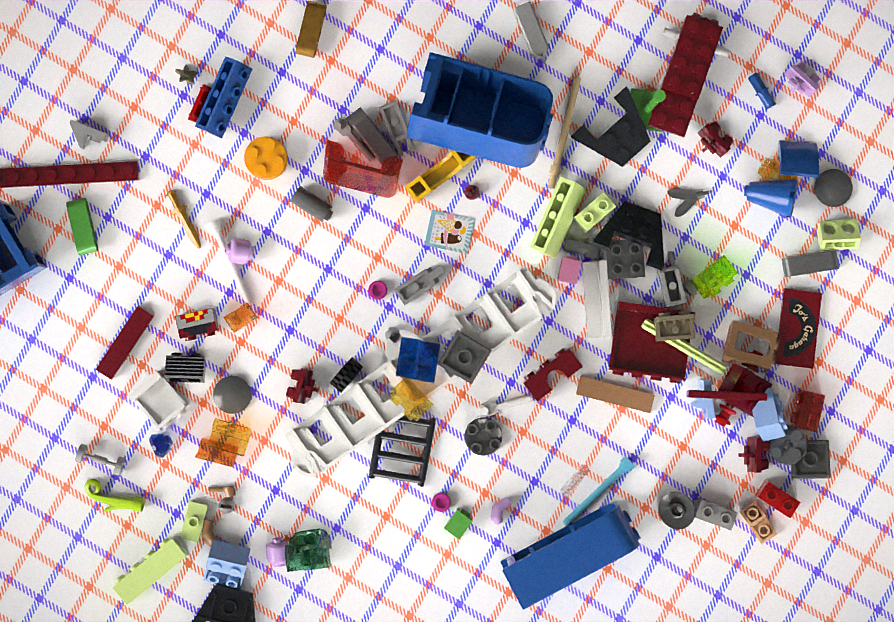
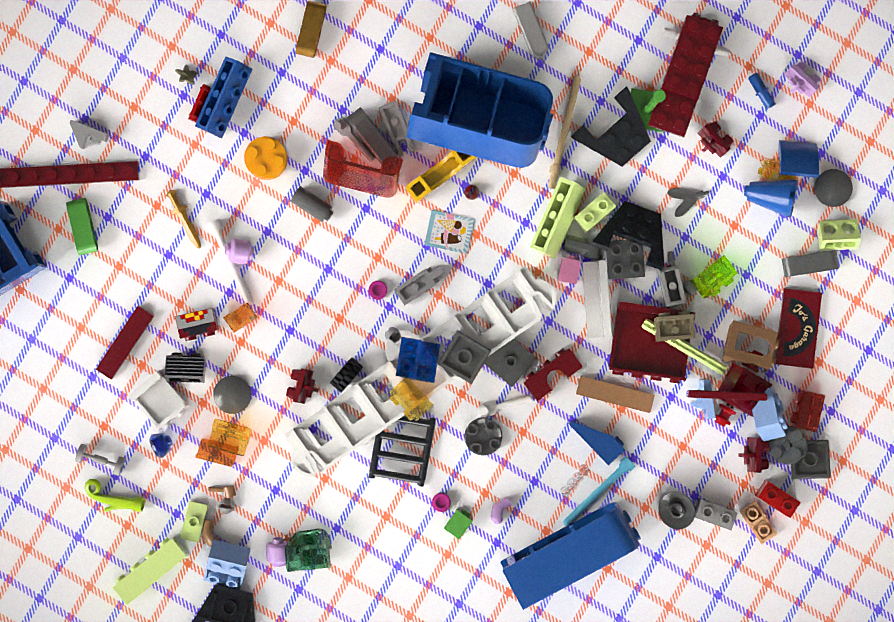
(510, 361): none -> dark grey plate
(603, 444): none -> blue slope

